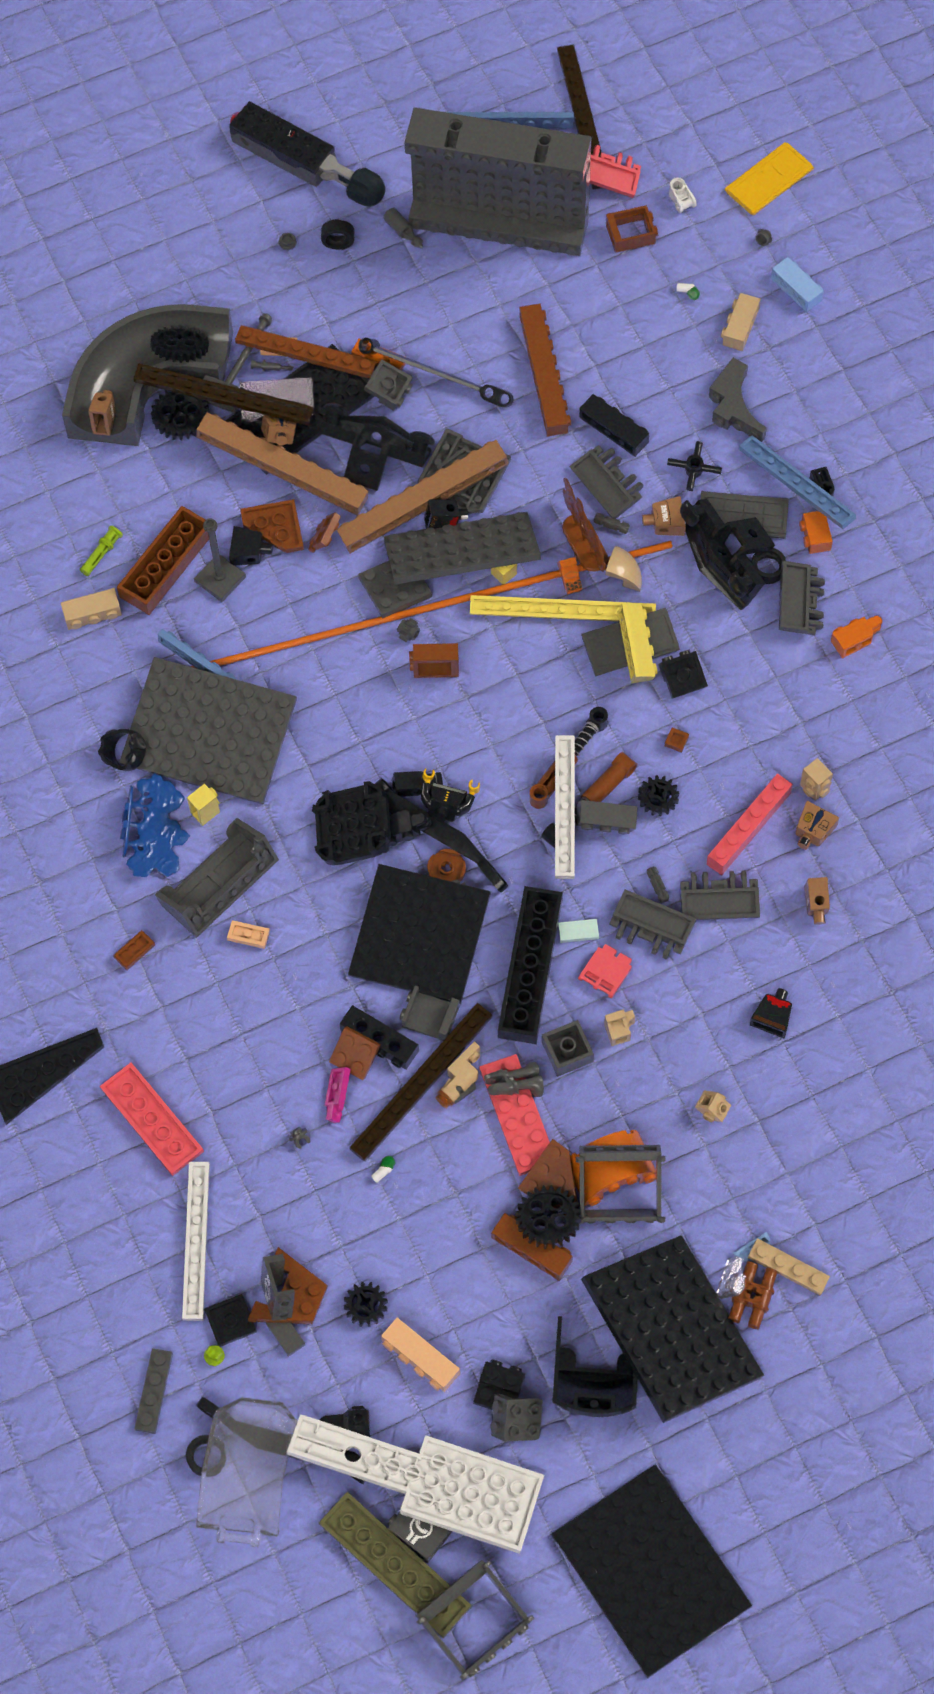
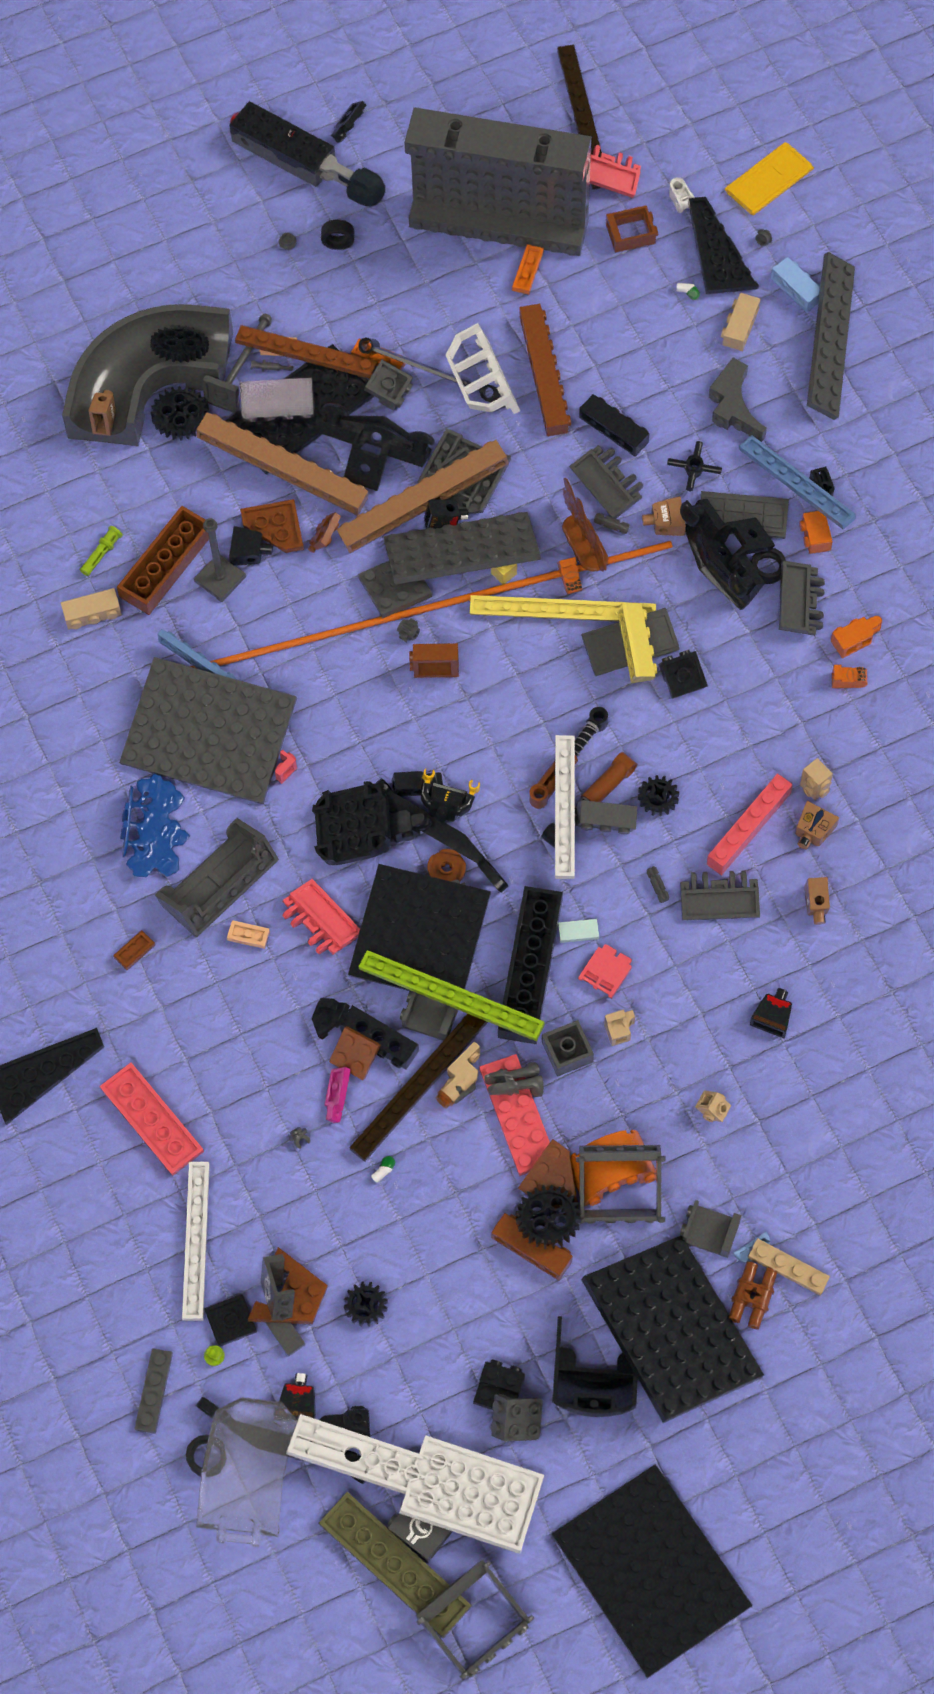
(108, 745): black piece -> none
(203, 804): light yellow piece -> none
(223, 394): dark brown plate -> none
(278, 430): medium nougat torso -> none
(286, 767): none -> coral bracket
(299, 1397): none -> torso
(323, 914): none -> coral hinge
(327, 1015): none -> black plate
(347, 120): none -> black hinge
(402, 227): dark grey wheel -> none
(420, 1354): light nougat brick -> none
(452, 995): none -> lime plate
(496, 374): none -> white plate
(527, 269): none -> orange plate
(534, 119): medium blue plate -> none
(624, 567): tan brick -> none
(652, 920): dark grey hinge -> none
(676, 740): dark orange plate -> none
(710, 1229): none -> dark grey panel
(718, 256): none -> black wing
(732, 1280): clear plate -> none
(831, 336): none -> dark grey plate
(849, 677): none -> orange leg

